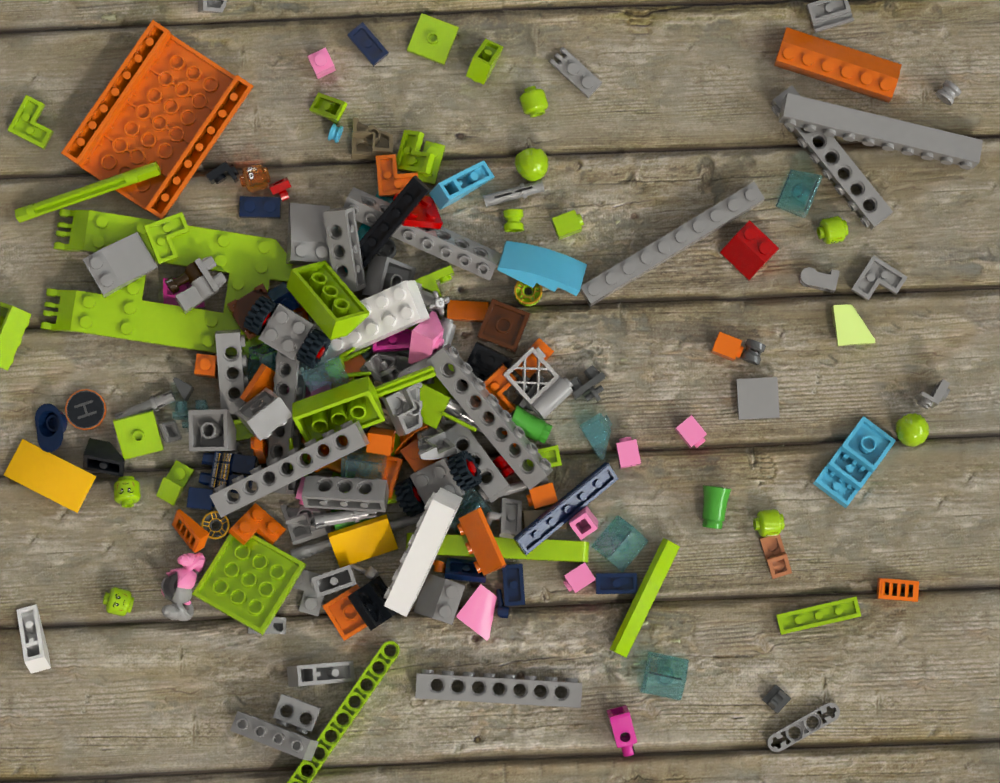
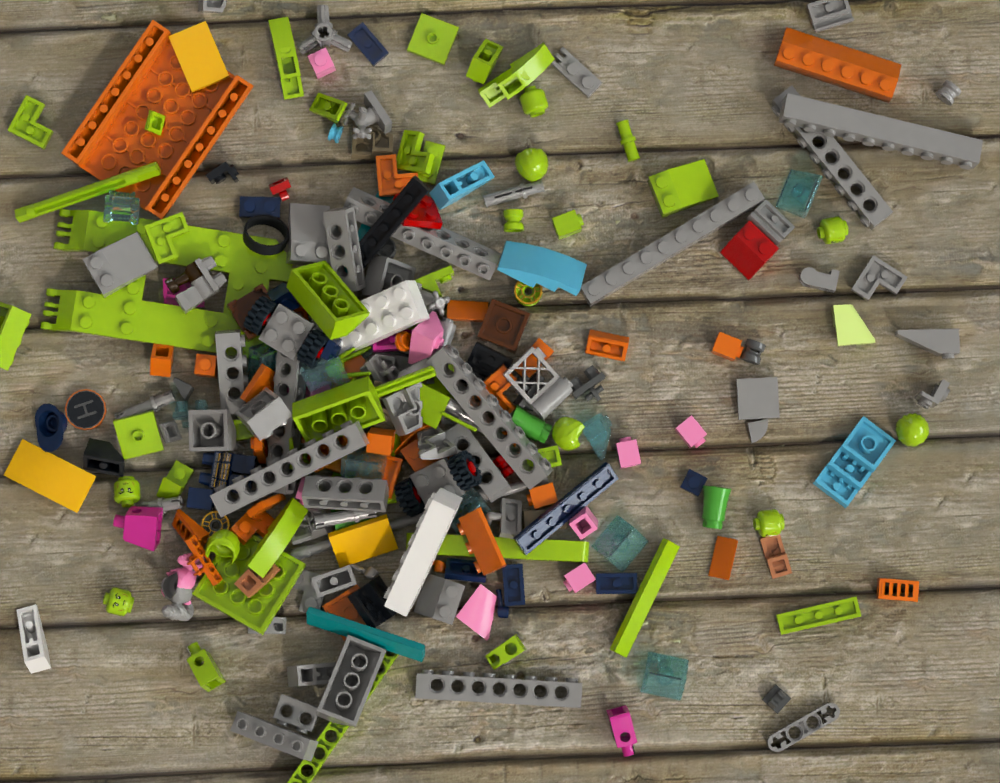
(121, 207): none -> clear light blue piece
(141, 526): none -> dark pink torso
(154, 122): none -> lime slope
(161, 360): none -> orange brick
(167, 504): none -> light grey pin
(198, 56): none -> yellow tile
(208, 674): none -> lime torso
(209, 568): none -> orange piece
(224, 544): none -> lime hair
(251, 582): none -> nougat slope
(255, 177): clear orange head -> none
(265, 505): none -> orange tile
(270, 221): none -> black tyre
(277, 537): none -> lime slope
(286, 58): none -> lime slope
(323, 24): none -> light grey bush
(331, 349): none -> dark blue plate
(350, 682): none -> light grey slope
(366, 633): none -> teal tile
(373, 114): none -> light grey piece
(402, 341): none -> orange plate
(505, 652): none -> lime leg
(519, 76): none -> lime slope
(566, 433): none -> lime hair
(607, 345): none -> orange slope
(628, 140): none -> lime pin
(682, 187): none -> lime slope
(693, 482): none -> dark blue plate
(723, 558): none -> orange slope
(757, 430): none -> light grey tile
(771, 222): none -> light grey plate
(935, 341): none -> light grey slope

